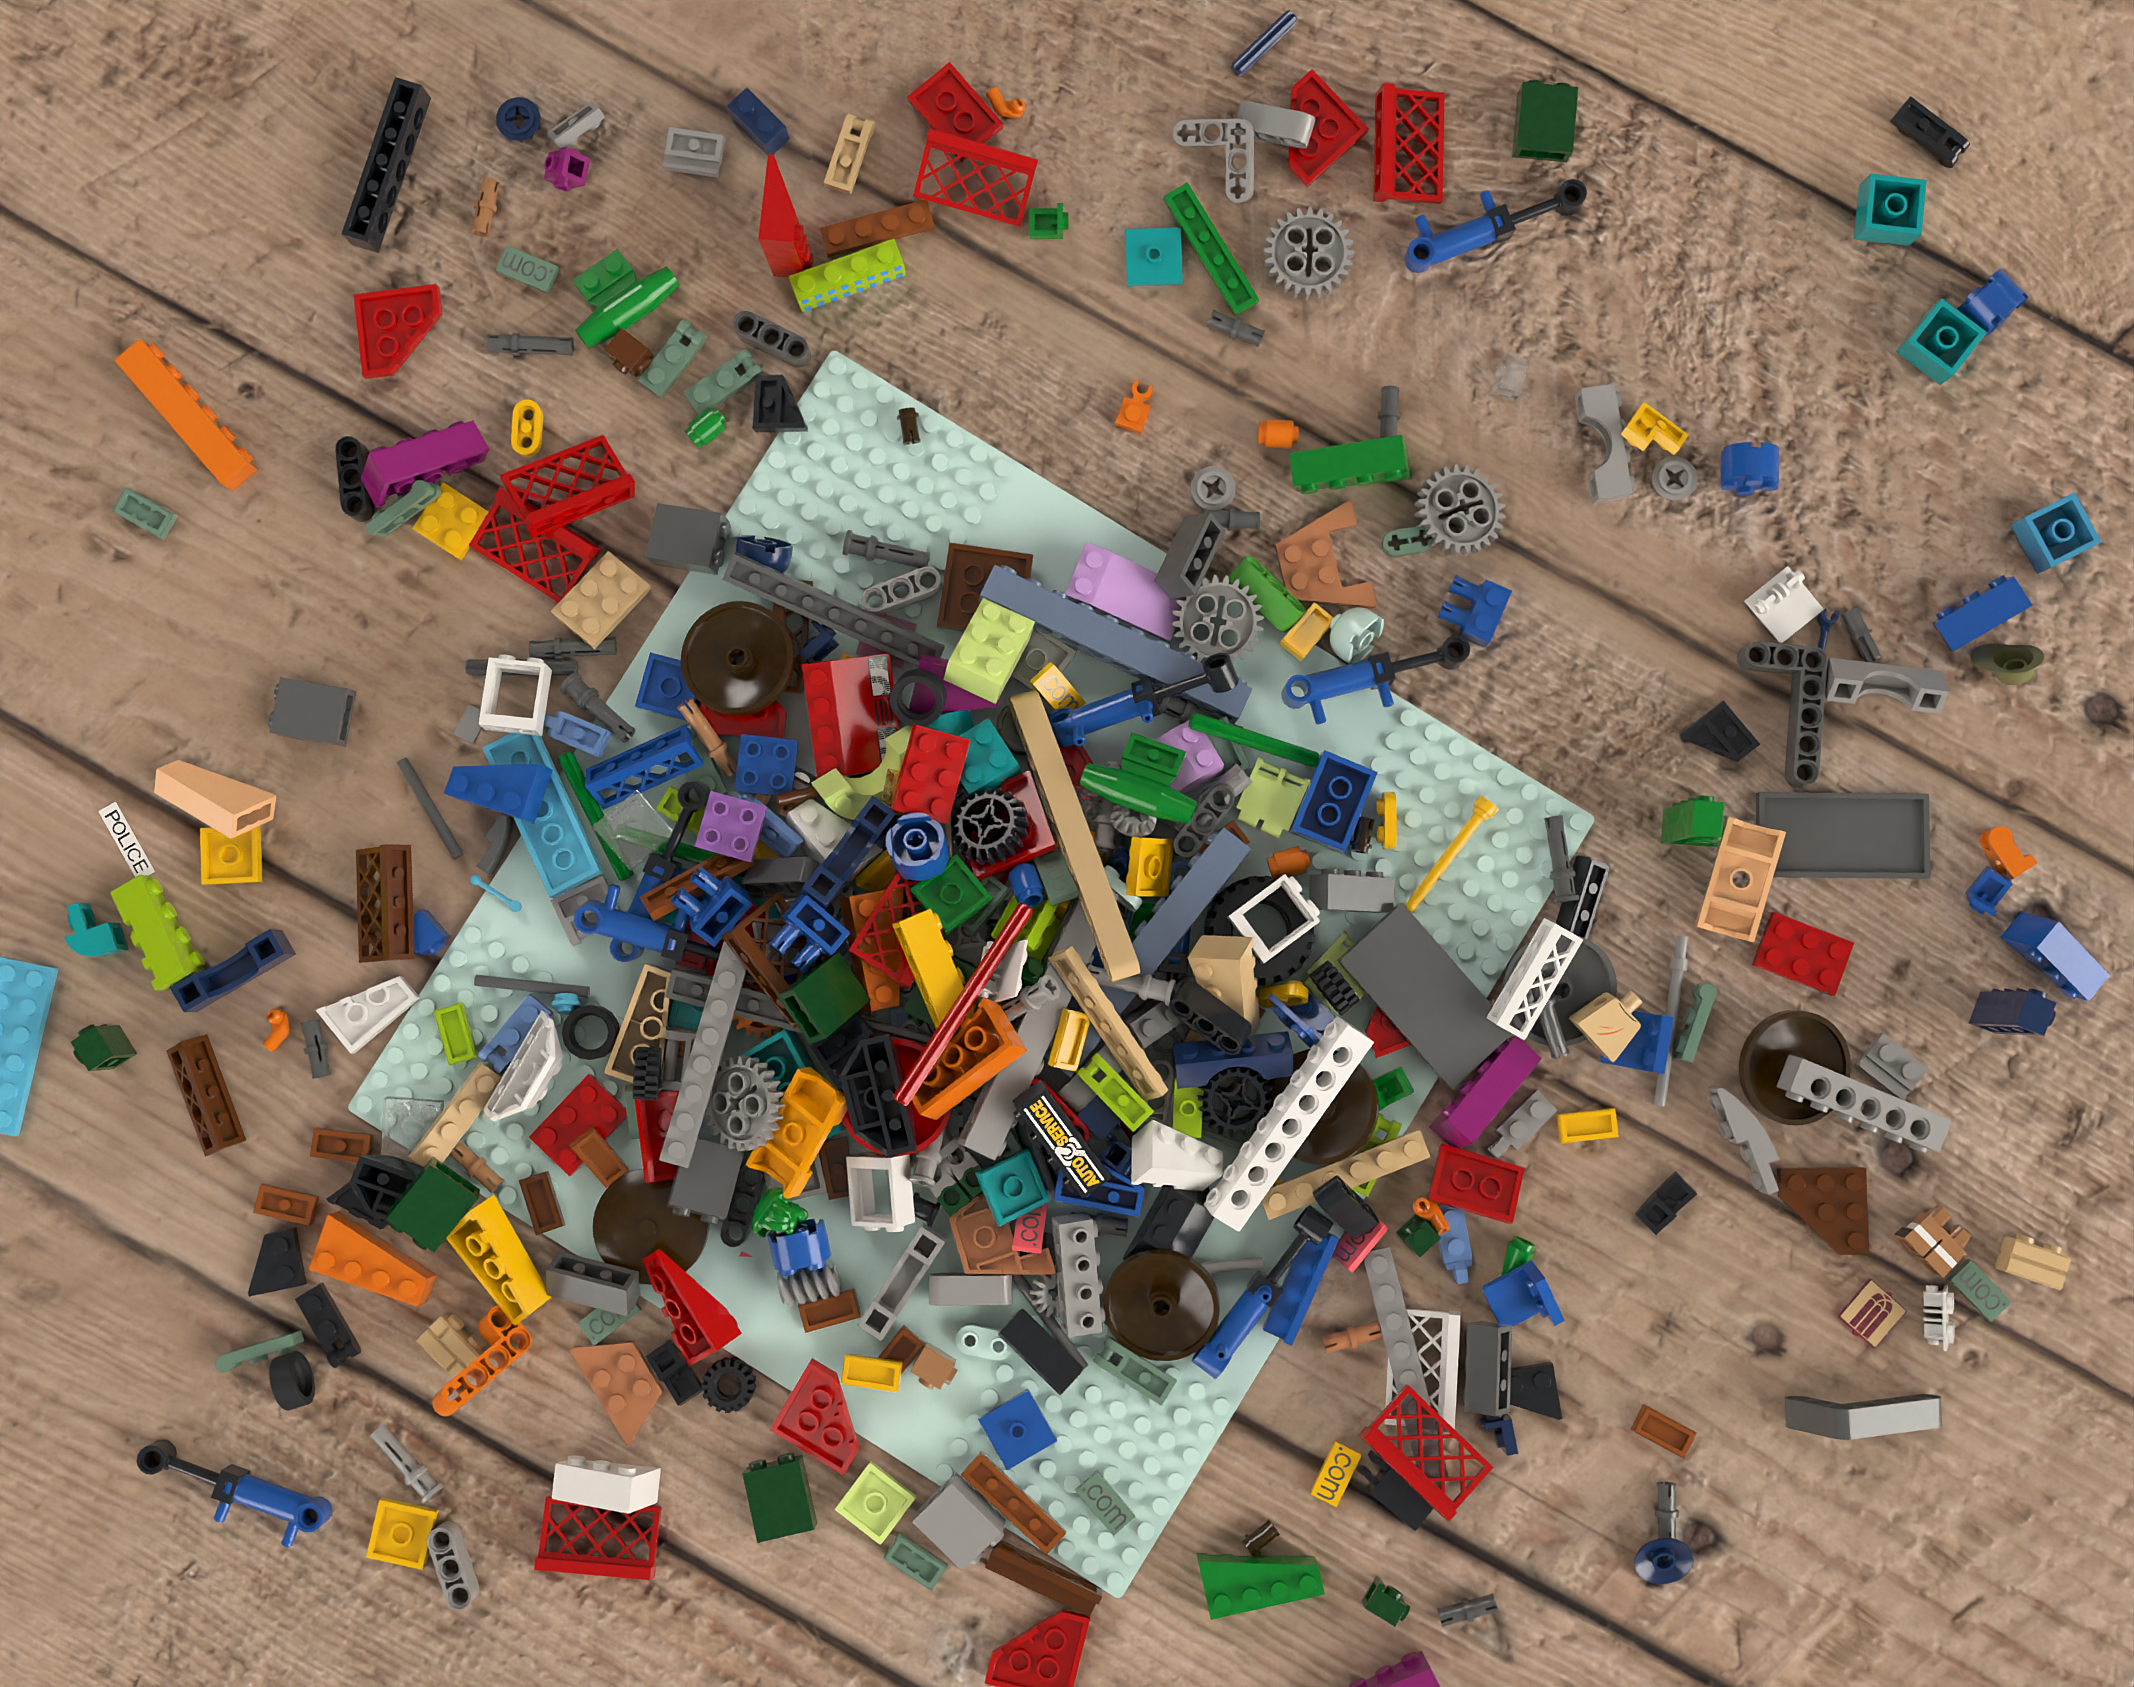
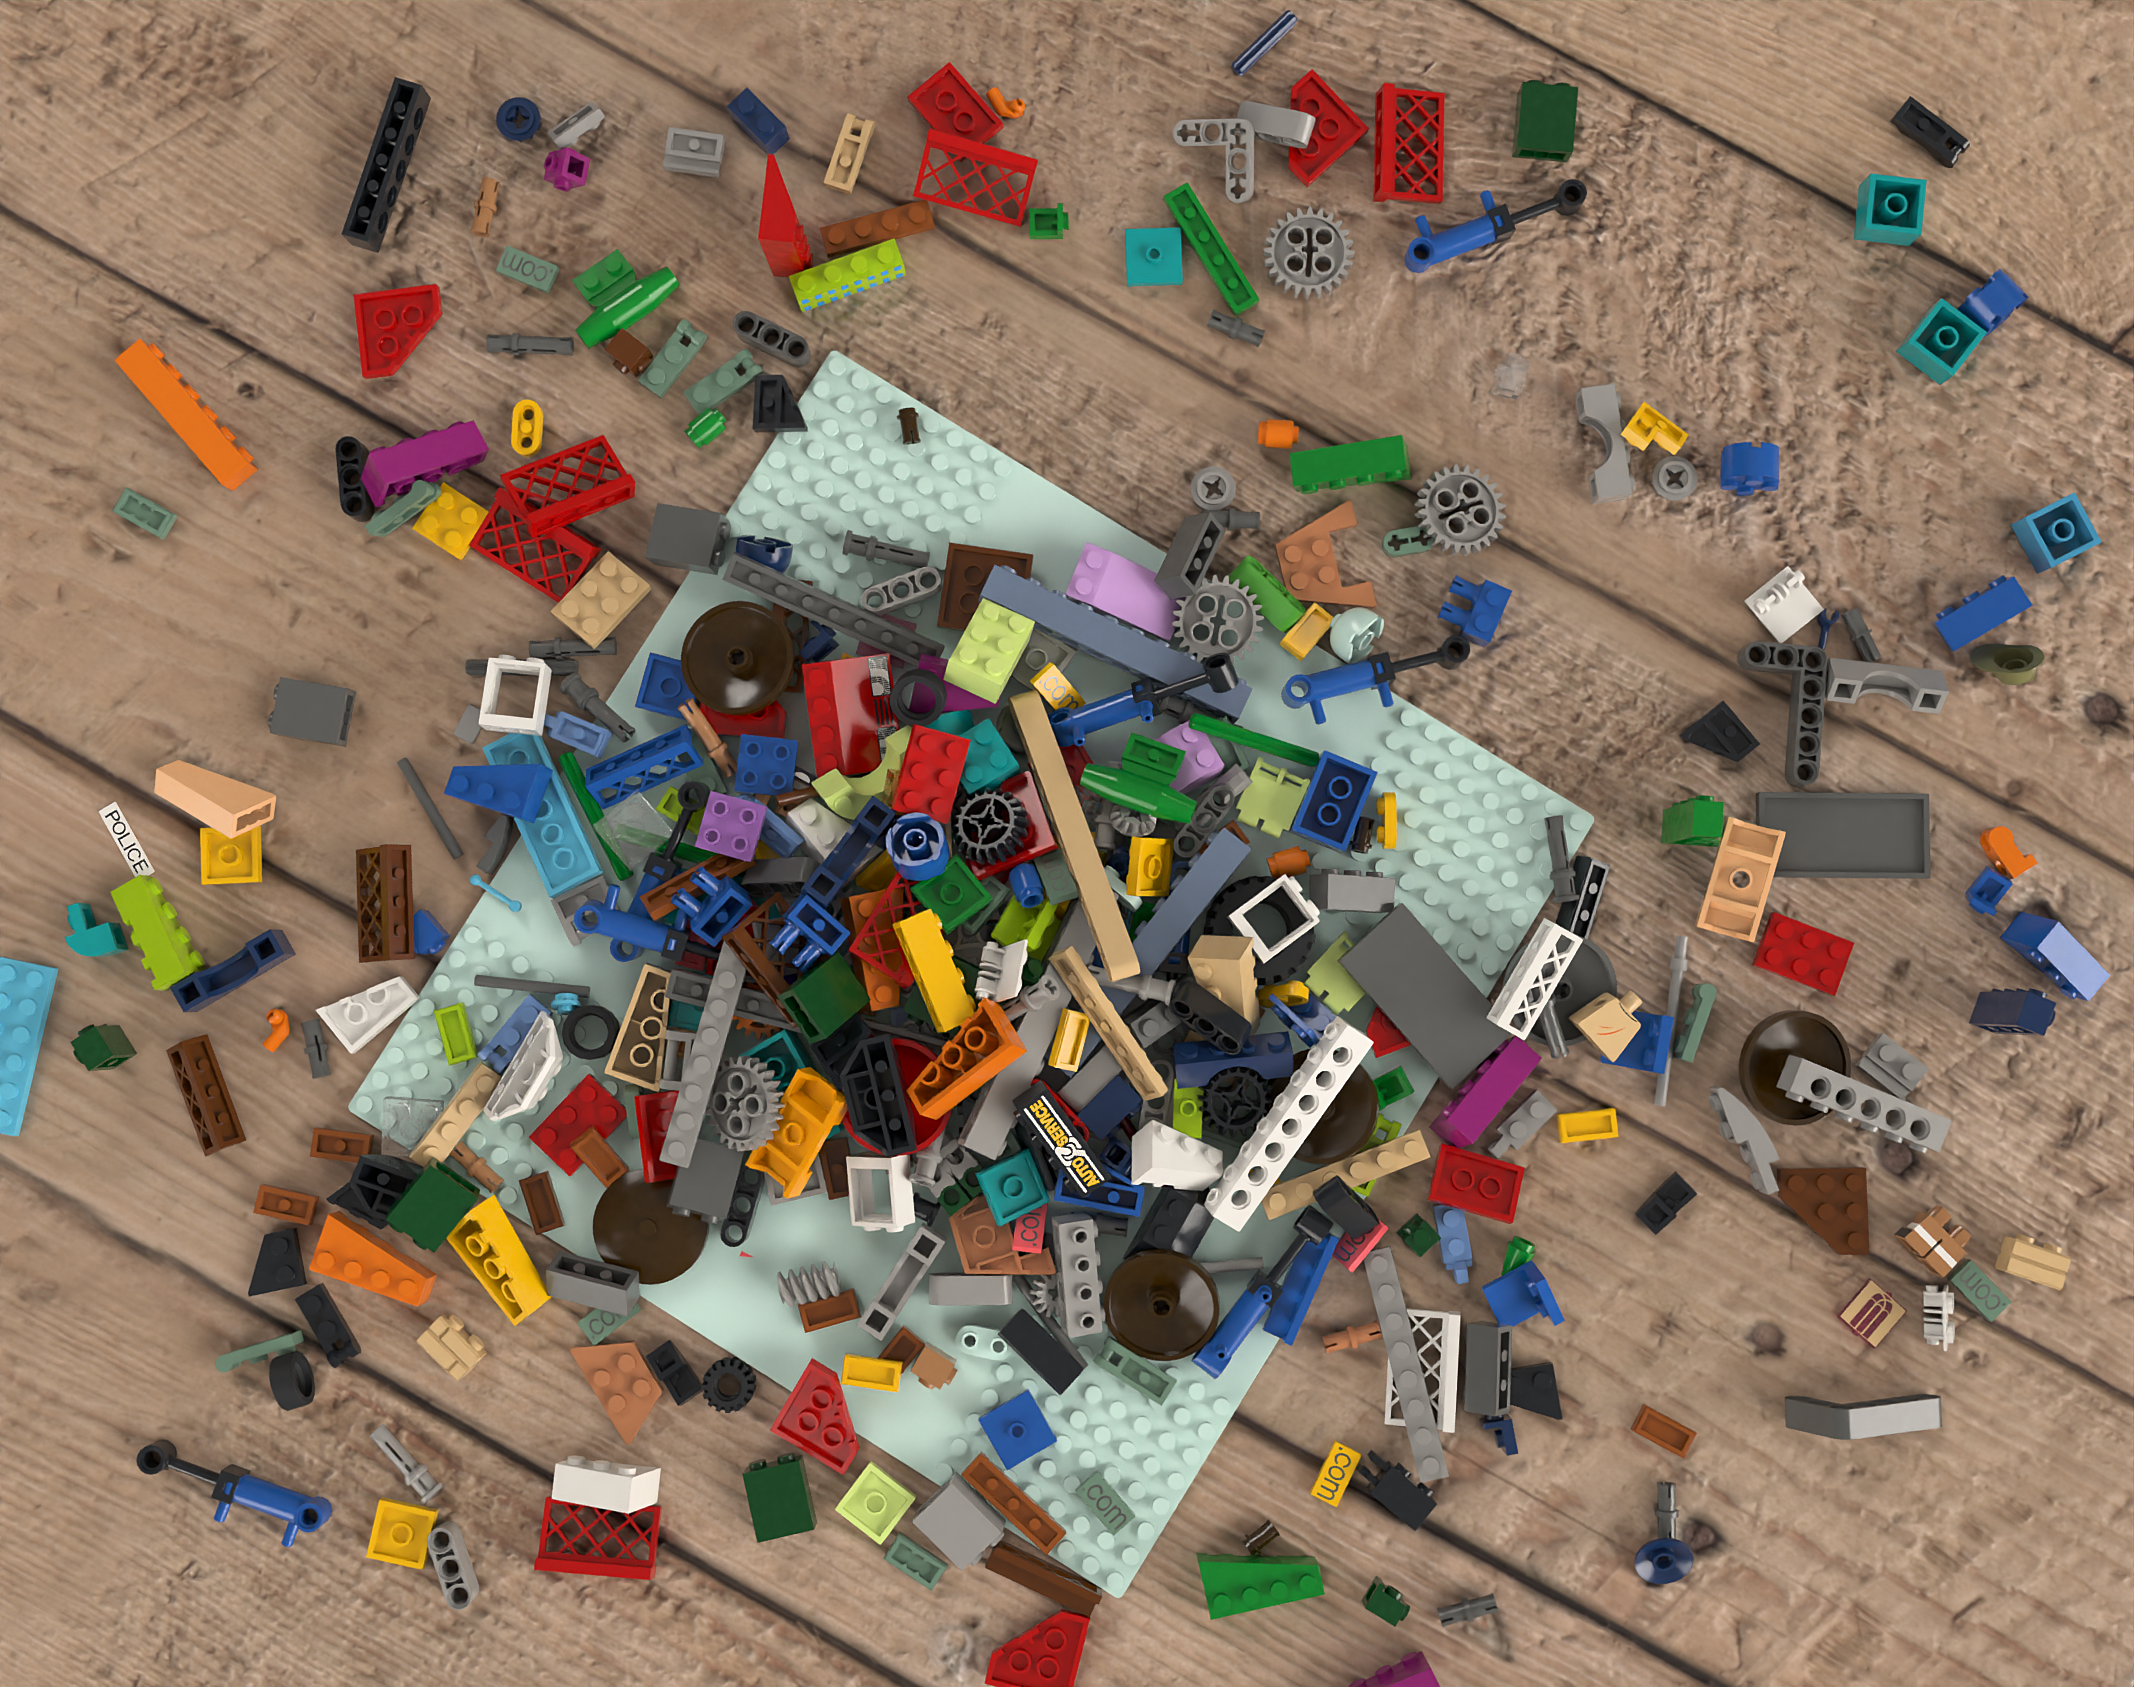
(480, 1368): orange beam -> none
(647, 1073): black tyre -> none
(698, 1318): red wedge -> none
(777, 1213): green hair -> none
(803, 1248): blue brick -> none
(963, 1004): red axle -> none
(1116, 1093): lime plate -> none
(1134, 411): orange plate -> none
(1334, 987): black tyre -> none
(1389, 411): dark grey pin -> none
(1408, 1470): red fence -> none
(1431, 1212): orange arm -> none
(1482, 811): yellow piece -> none

